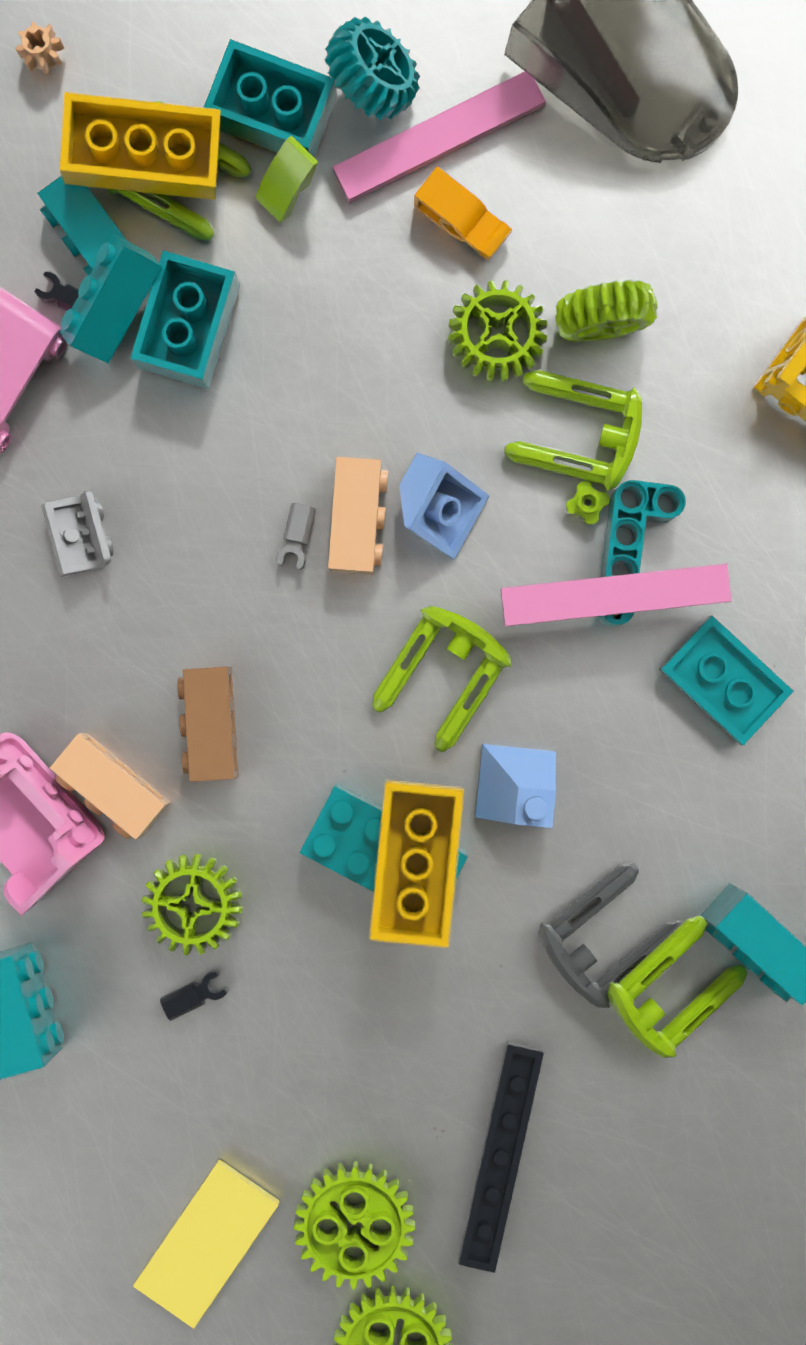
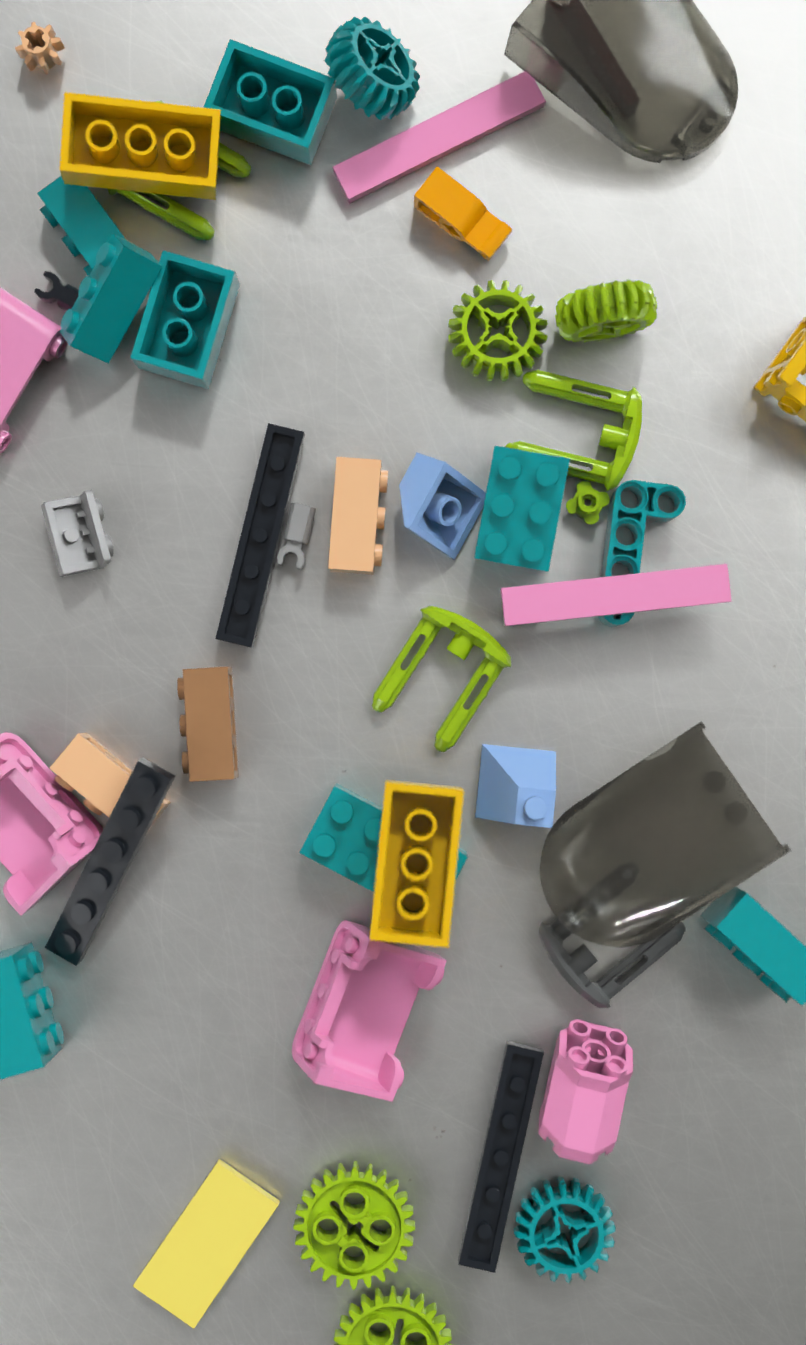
(110, 860): none -> black plate
(174, 903): lime gear -> none
(191, 996): black bar -> none
(260, 535): none -> black plate
(286, 178): lime slope -> none
(361, 1011): none -> bright pink windscreen
(521, 508): none -> teal brick
(550, 1235): none -> teal gear
(586, 1091): none -> bright pink brick
(642, 1020): lime piece -> none
(654, 846): none -> clear smoke windscreen
(726, 680): teal plate -> none

